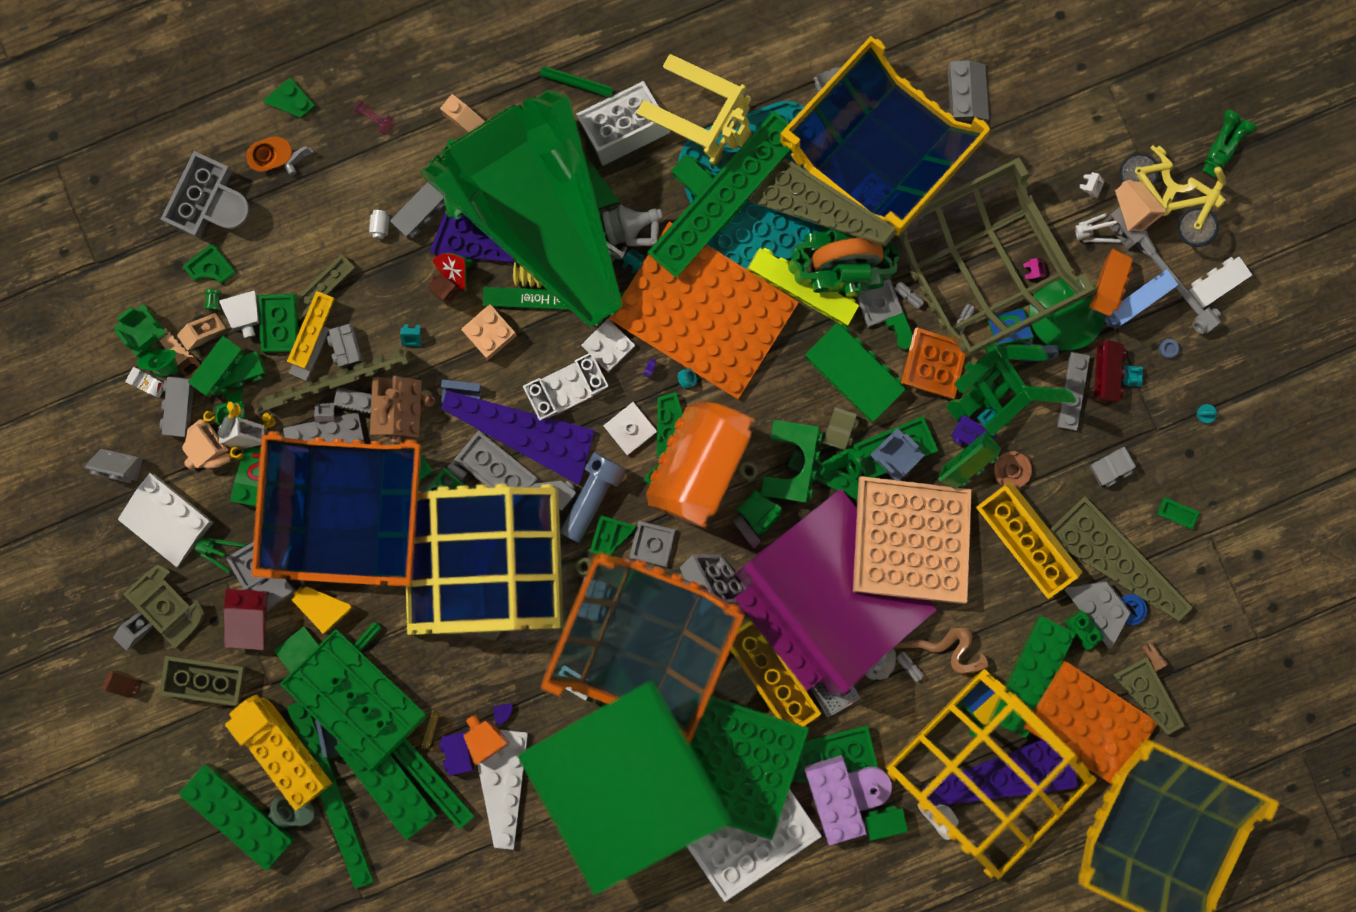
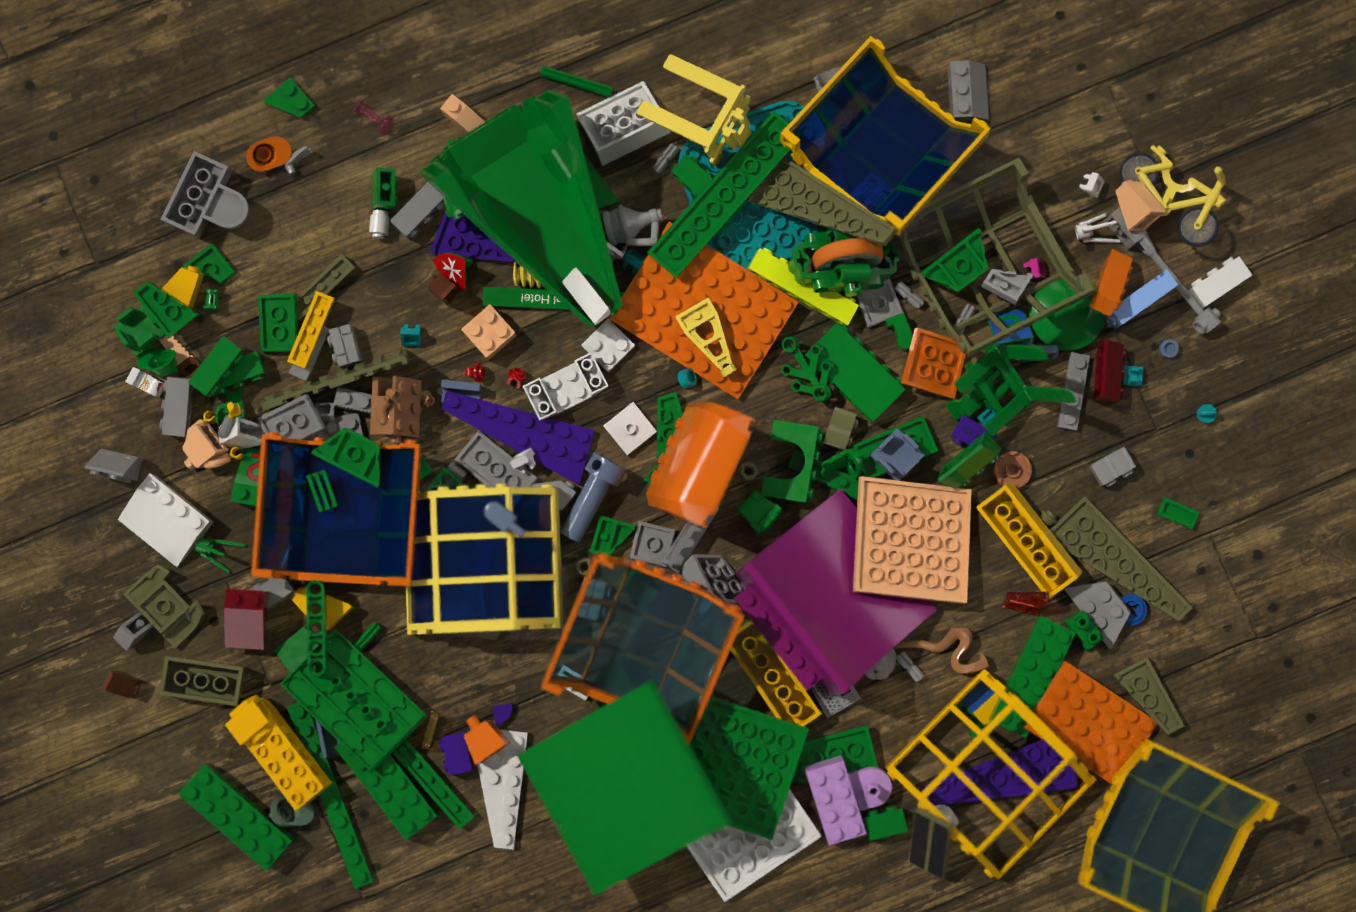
(164, 309): none -> green wing
(185, 285): none -> yellow slope
(200, 331): light nougat slope -> none
(242, 312): white torso -> none
(242, 566): light grey tile -> none
(293, 420): none -> light grey tile
(312, 619): none -> green beam
(324, 497): none -> green tile
(352, 454): none -> green wing
(383, 189): none -> green brick
(477, 372): none -> red plate
(502, 518): none -> sand blue piece
(518, 375): none -> red plate
(523, 458): none -> white tile
(586, 296): none -> white slope
(649, 367): dark purple tile -> none
(667, 156): none -> light grey piece
(685, 544): none -> light grey fence
(698, 315): none -> light yellow plate
(746, 531): light grey beam -> none
(809, 371): none -> green plant
(930, 843): none -> black tile
(959, 264): none -> green wing
(1007, 284): none -> light grey wing
(1026, 602): none -> clear red wing
(1048, 517): none -> olive plate
(1156, 659): medium nougat pin -> none
(1221, 153): green piece -> none

